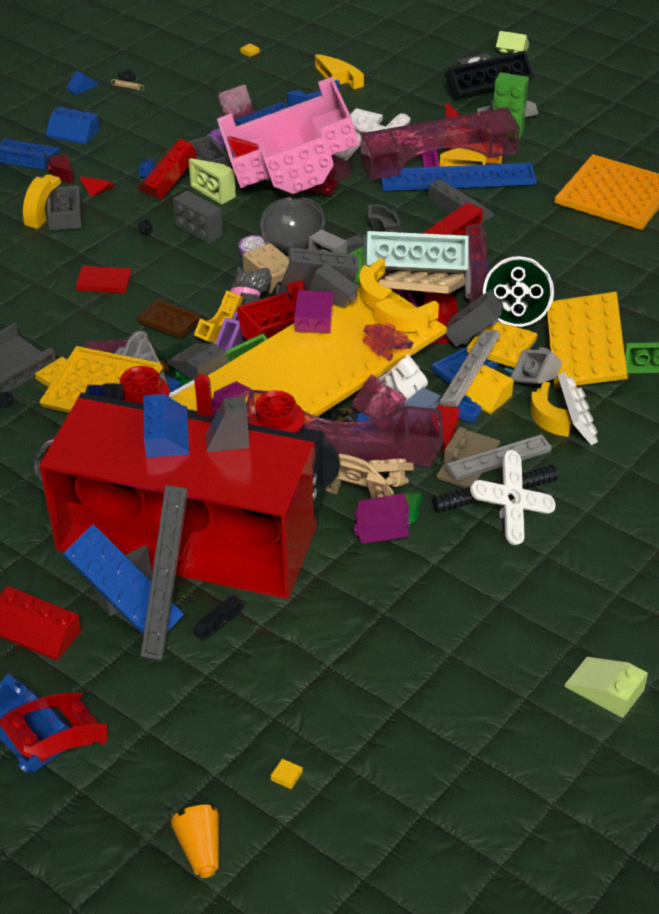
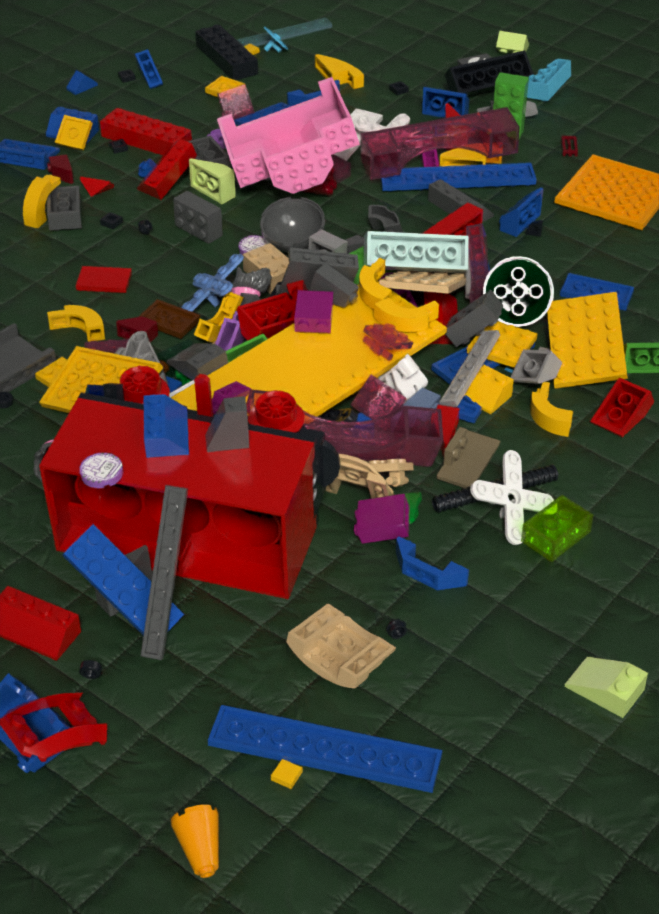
(73, 132): none -> yellow plate
(78, 317): none -> yellow arch
(90, 669): none -> black tile
(101, 470): none -> tile
(111, 220): none -> black tile
(118, 146): none -> black tile
(128, 327): none -> dark red slope
(130, 85): tan piece -> none
(142, 131): none -> red brick
(148, 69): none -> blue slope
(210, 285): none -> medium blue piece
(218, 618): black beam -> none
(221, 84): none -> yellow plate
(226, 52): none -> black brick
(242, 146): red slope -> none
(272, 43): none -> medium azure shield
(288, 32): none -> clear light blue tile
(326, 748): none -> blue plate
(338, 647): none -> tan slope
(396, 628): none -> black plate
(399, 88): none -> black tile
(435, 100): none -> blue slope
(451, 577): none -> blue slope
(493, 458): light grey tile -> none
(522, 213): none -> blue slope
(535, 228): none -> black tile
(549, 80): none -> medium azure wedge
(556, 528): none -> clear neon green brick
(568, 151): none -> dark red tile
(578, 408): white plate -> none
(581, 286): none -> blue tile
(623, 407): none -> red slope

